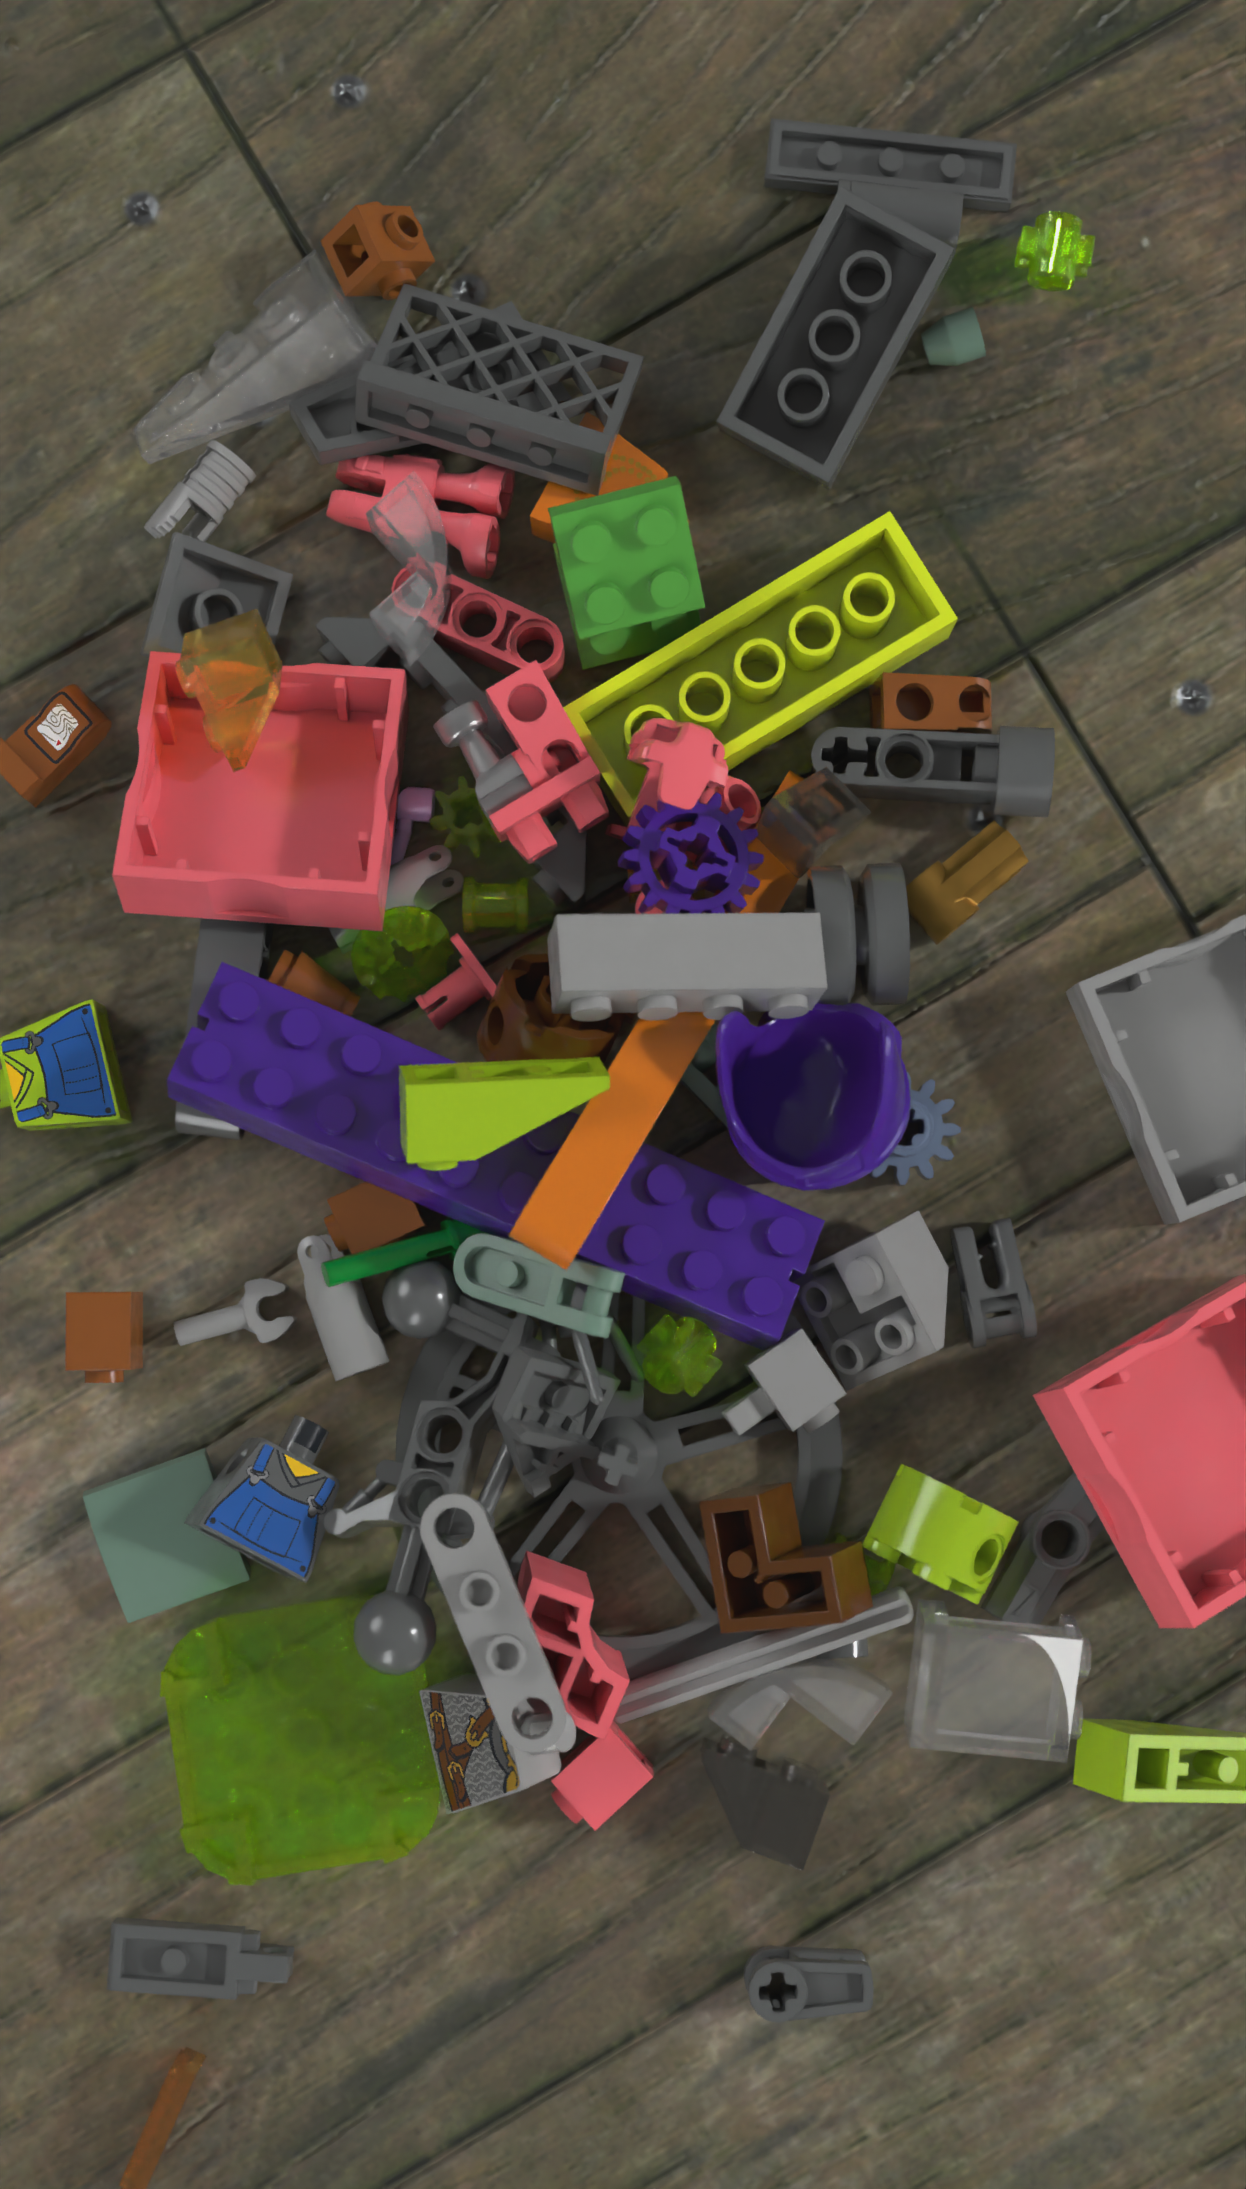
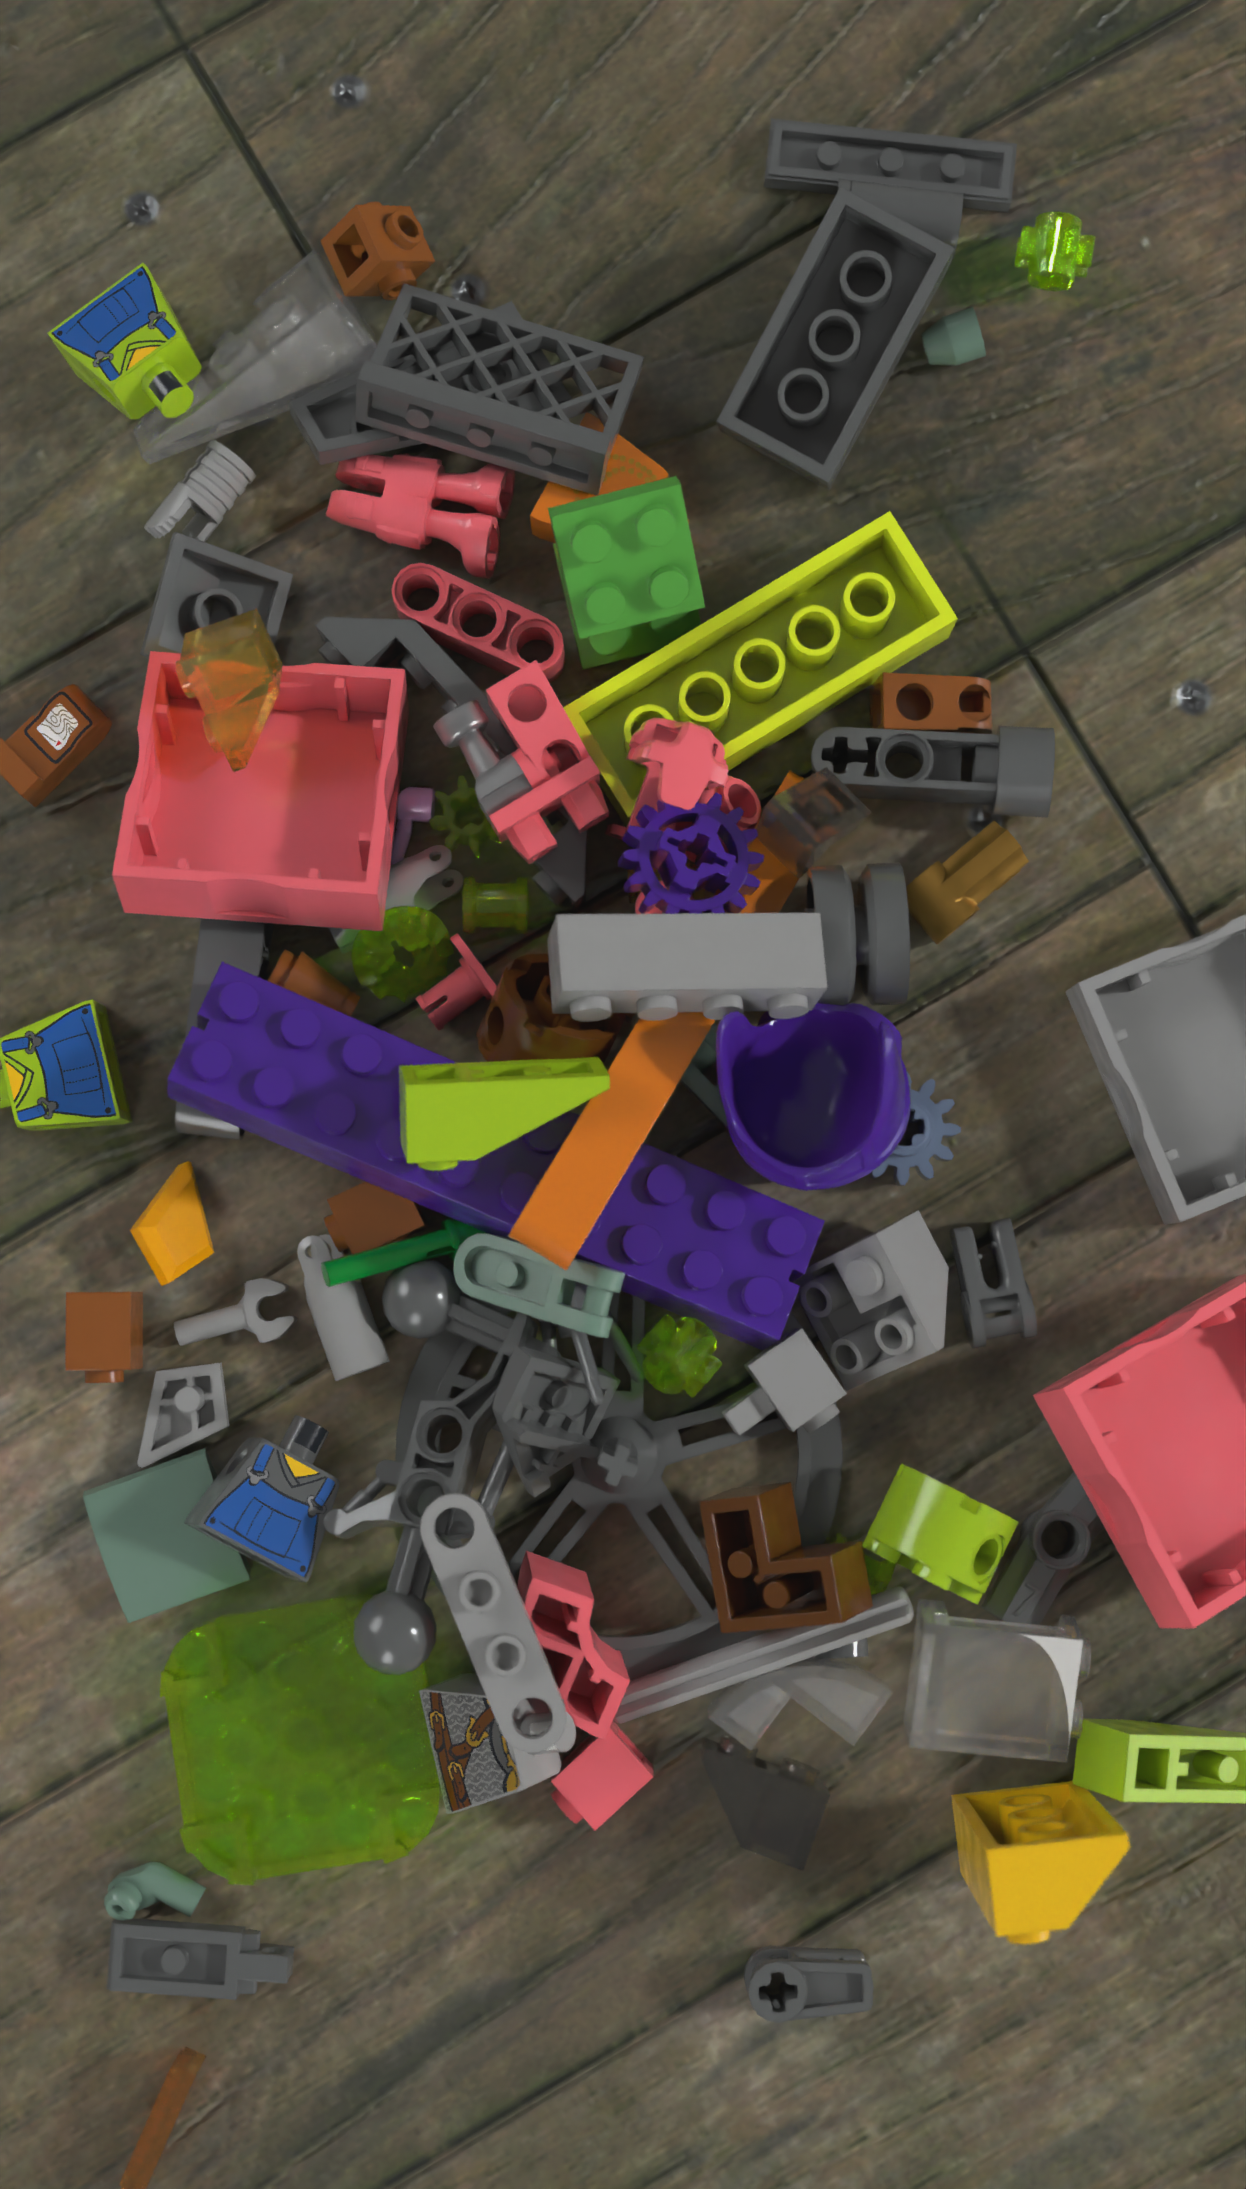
(131, 348): none -> torso
(148, 1885): none -> sand green arm
(174, 1227): none -> light orange piece
(183, 1410): none -> light grey piece
(414, 534): clear brick -> none
(1035, 1855): none -> yellow slope

